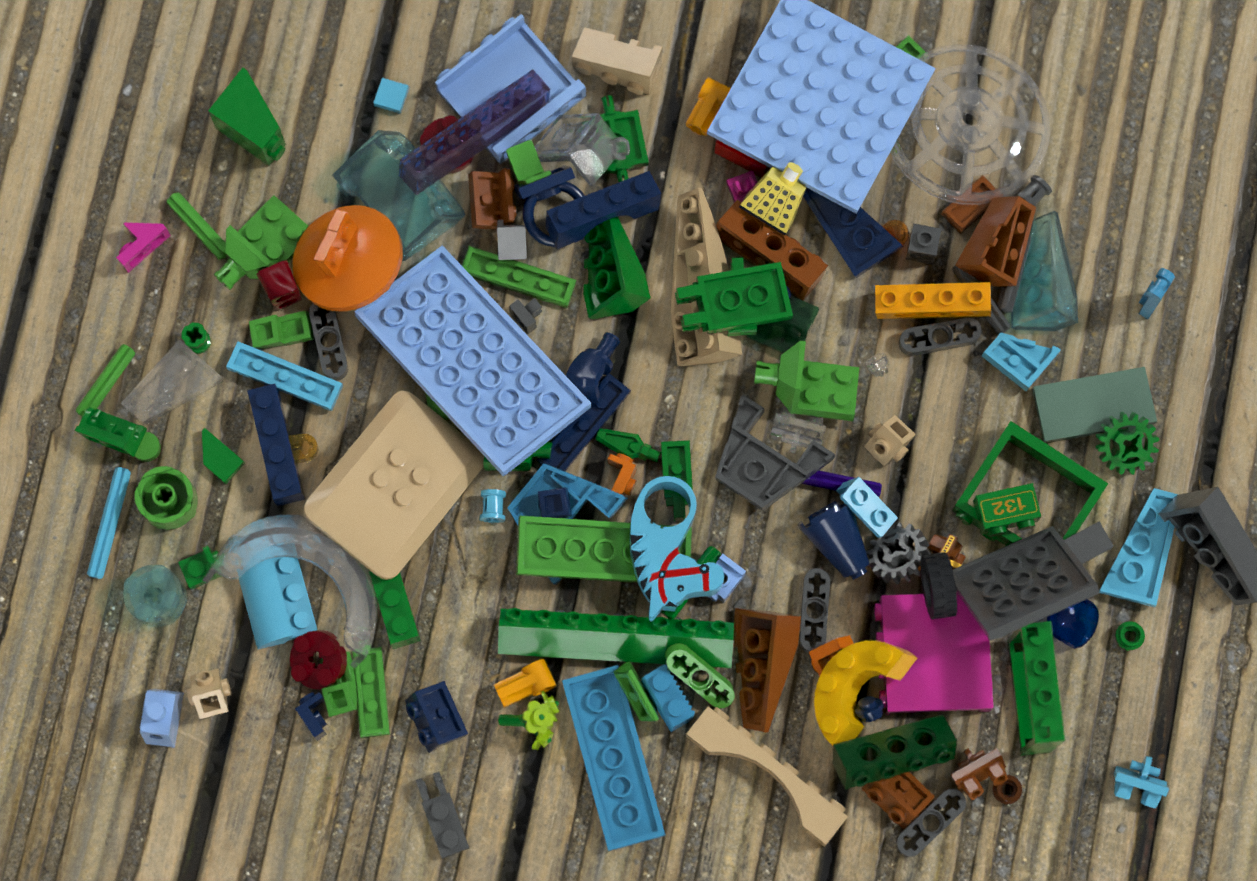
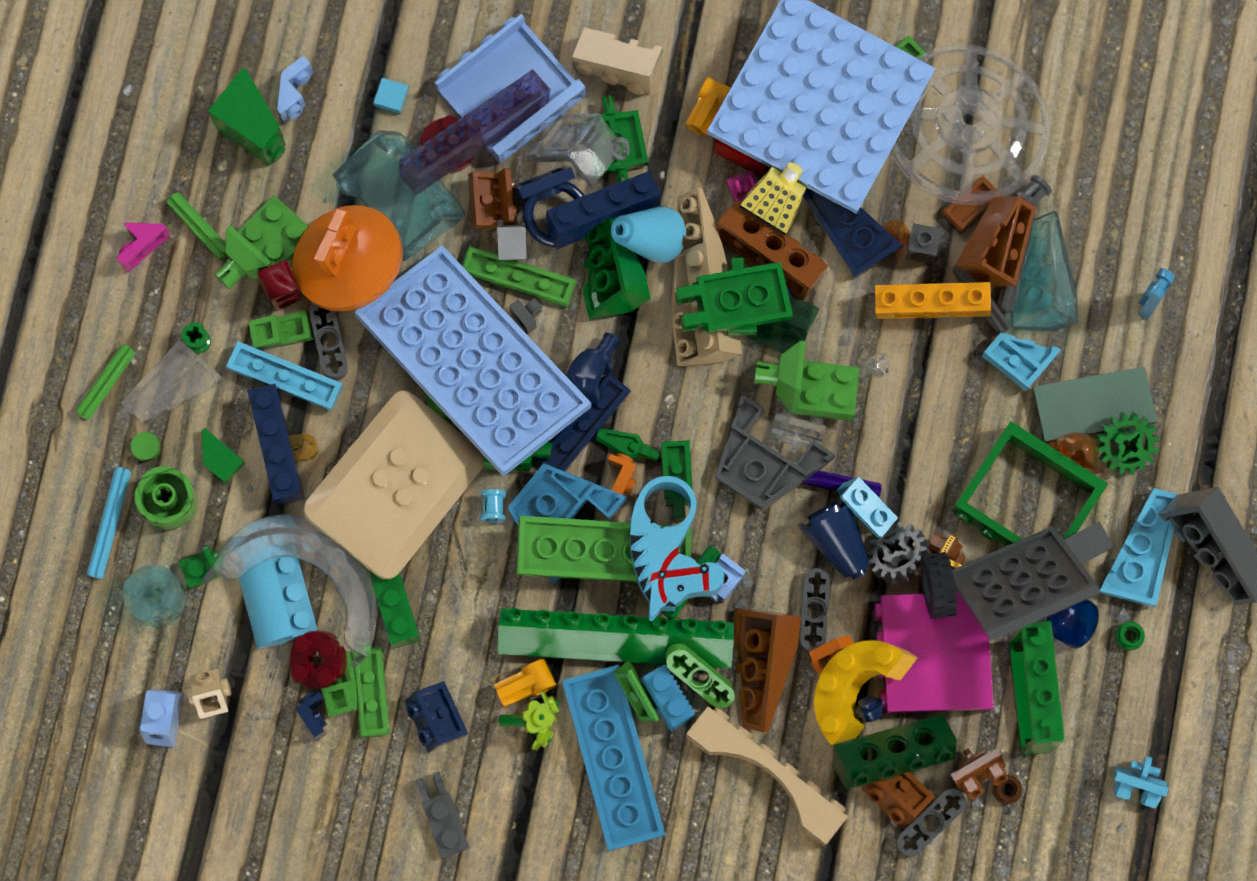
(111, 431): green hinge -> none
(290, 100): none -> light blue slope
(526, 163): bright green bracket -> none
(555, 503): dark blue tile -> none
(651, 233): none -> medium azure cone
(889, 440): tan brick -> none
(917, 333): dark grey beam -> none
(1007, 509): green brick -> none
(1080, 446): none -> clear orange hair

